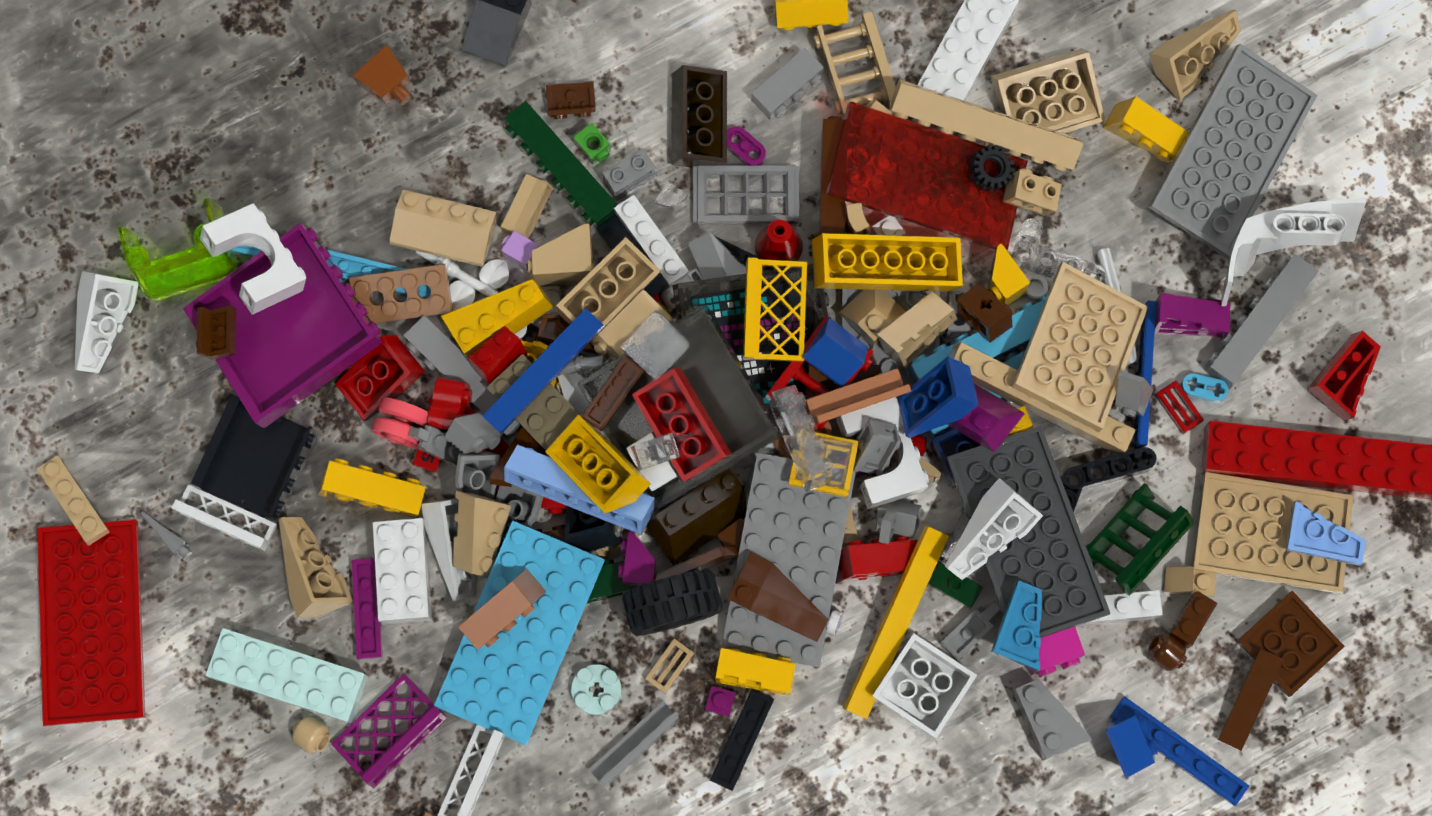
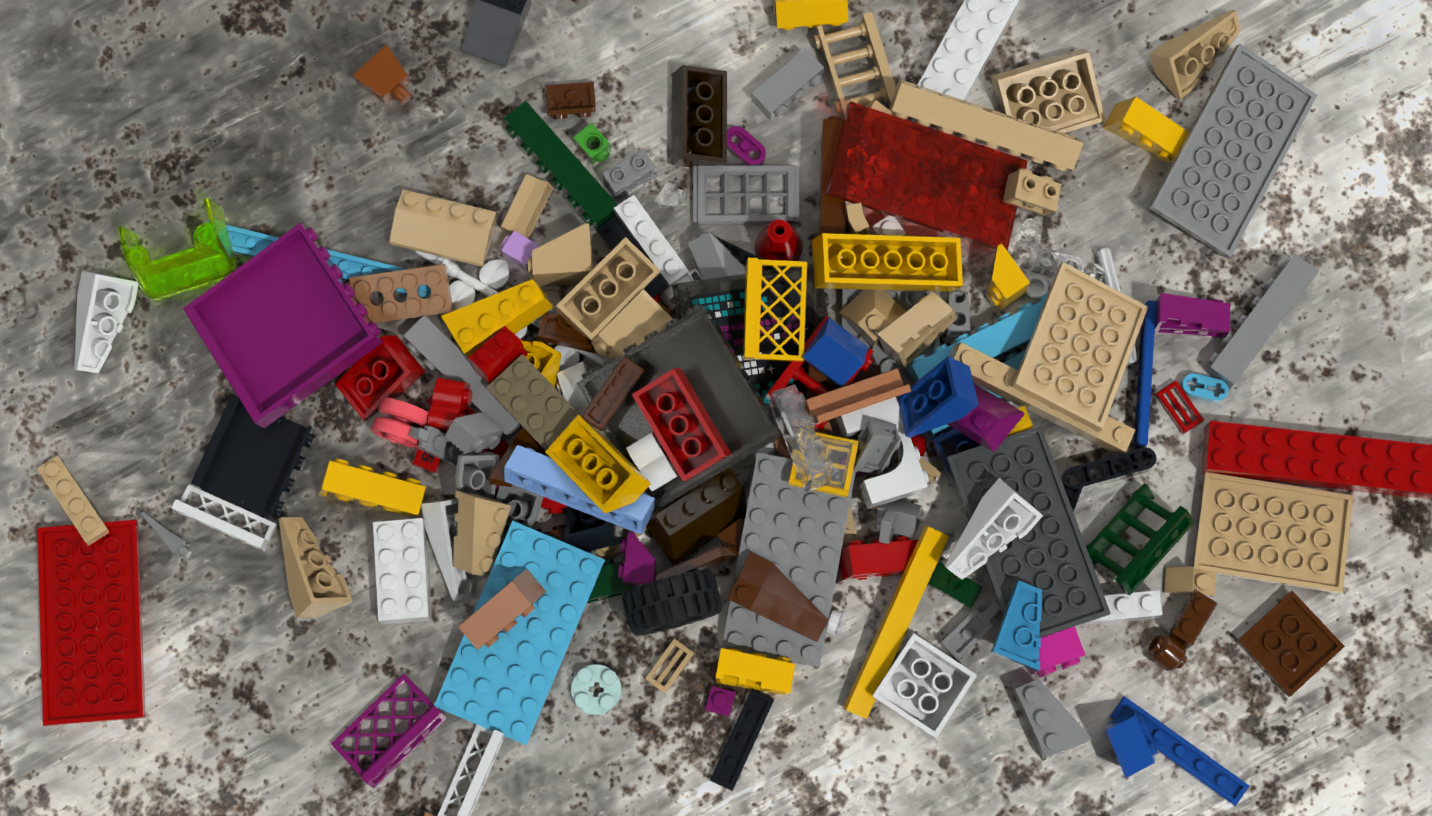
(216, 332): reddish brown bracket -> none
(250, 228): white arch -> none
(287, 676): light aqua brick -> none
(310, 734): tan head -> none
(367, 627): magenta plate -> none
(543, 371): blue tile -> none
(583, 364): light grey pin -> none
(634, 744): light grey fence -> none
(655, 451): clear slope -> none
(656, 345): clear plate -> none
(985, 312): reddish brown brick -> none
(1002, 162): black tyre -> none
(1132, 394): light grey slope -> none
(1250, 699): reddish brown tile -> none
(1292, 226): white beam -> none
(1320, 538): light blue wing -> none
(1346, 374): red wedge -> none

